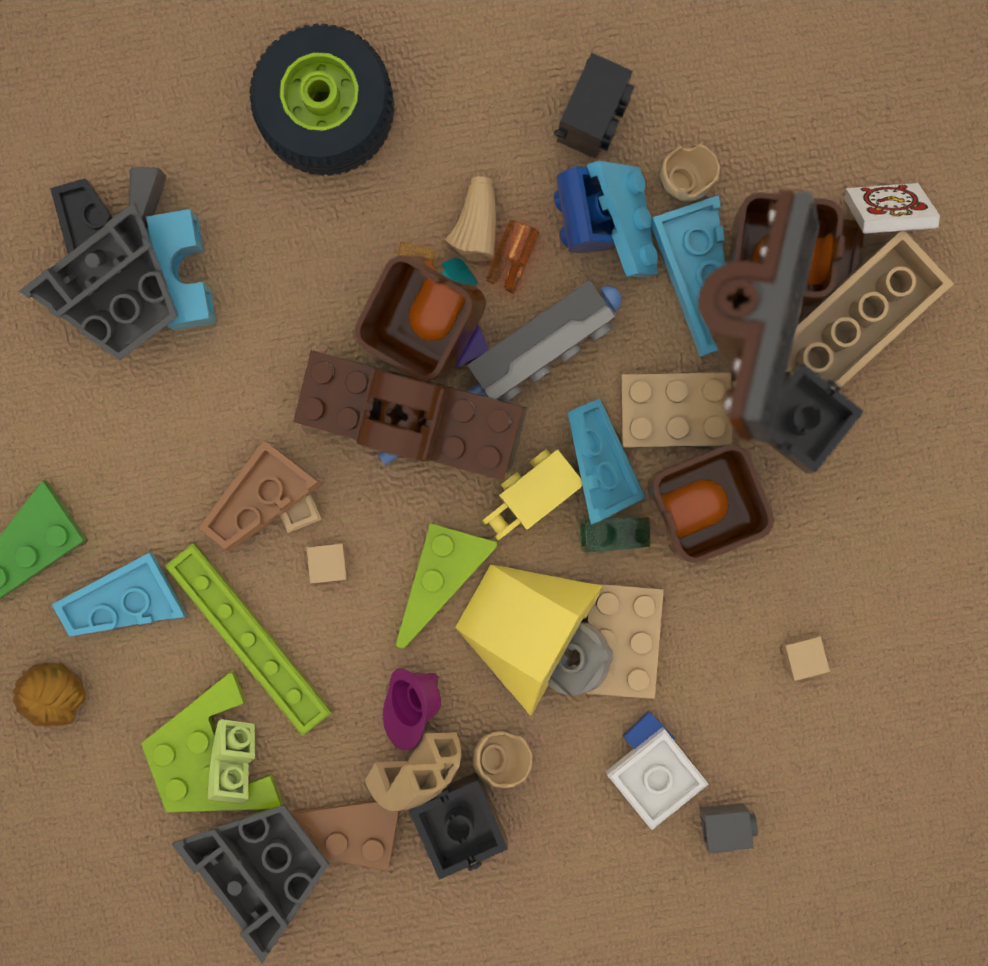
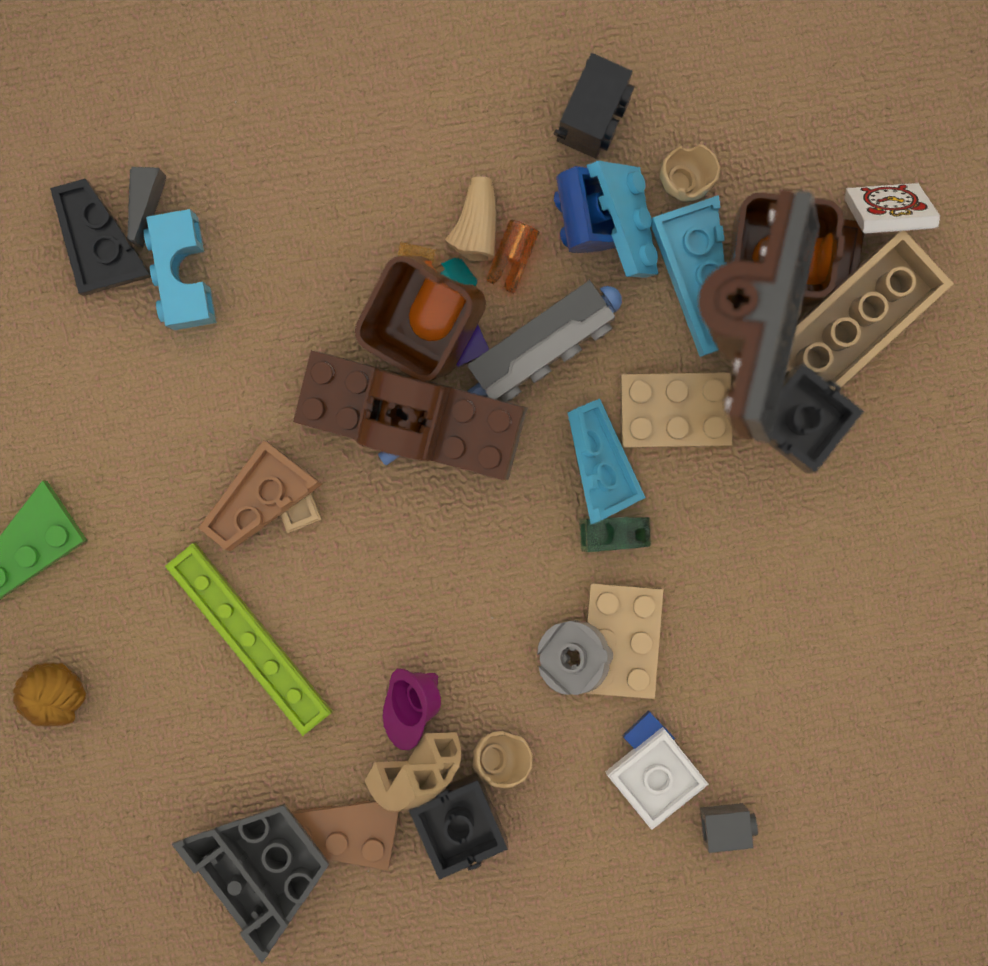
(109, 286): dark grey wedge -> none
(120, 599): medium azure wing -> none
(182, 756): lime wing -> none
(230, 761): yellowish green slope -> none
(318, 66): black wheel -> none
(327, 563): tan tile -> none
(444, 566): lime wing -> none
(524, 625): light yellow wedge -> none
(535, 493): light yellow brick -> none
(711, 503): reddish brown piece -> none
(806, 657): tan tile -> none

